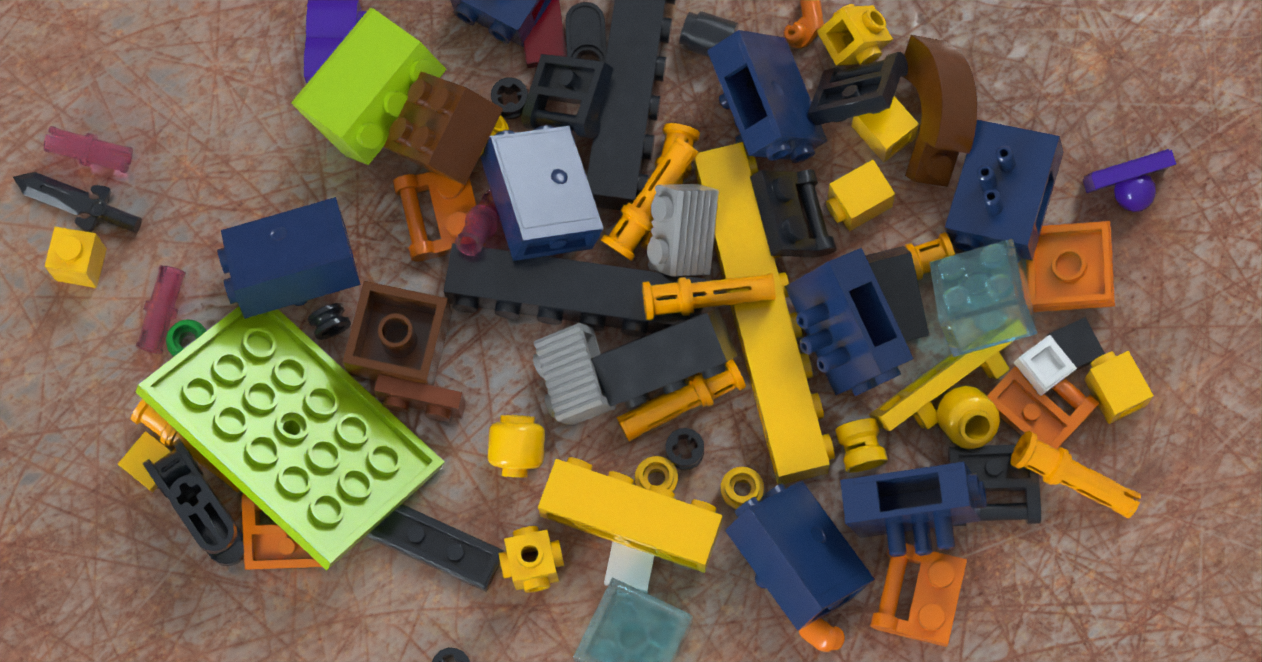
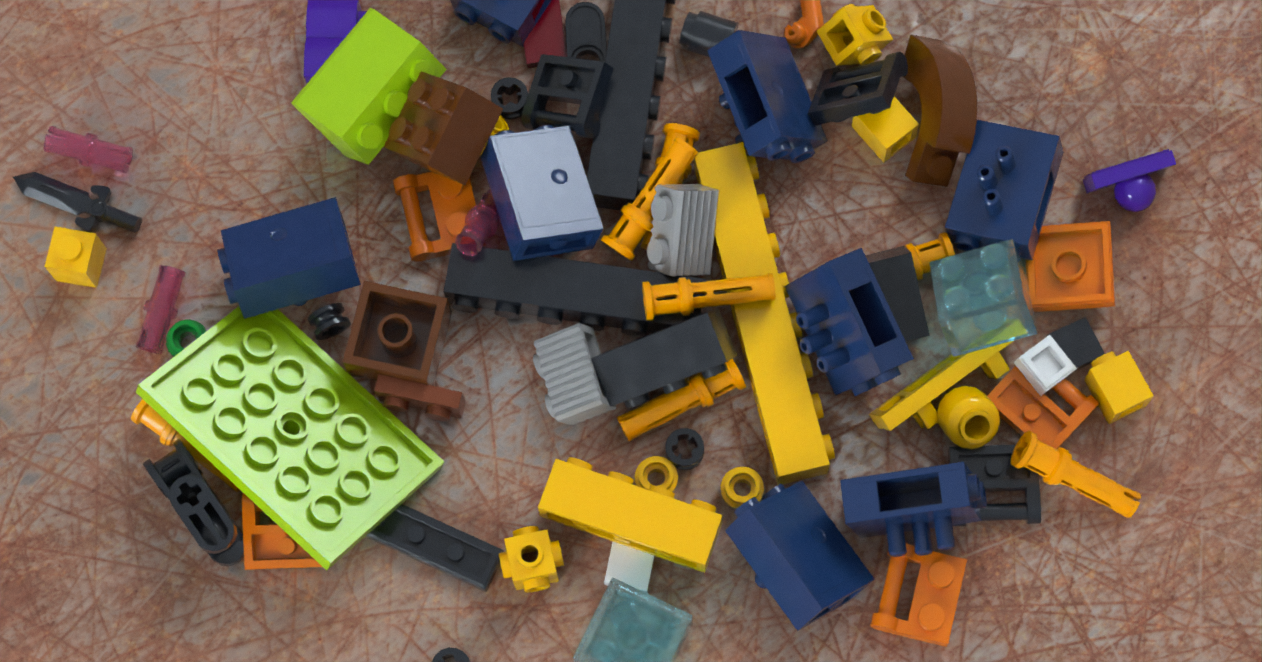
(144, 448): yellow tile -> none
(516, 445): yellow head -> none
(783, 215): black plate -> none
(823, 635): orange arm -> none
(859, 196): yellow brick -> none
(861, 445): yellow wheel -> none

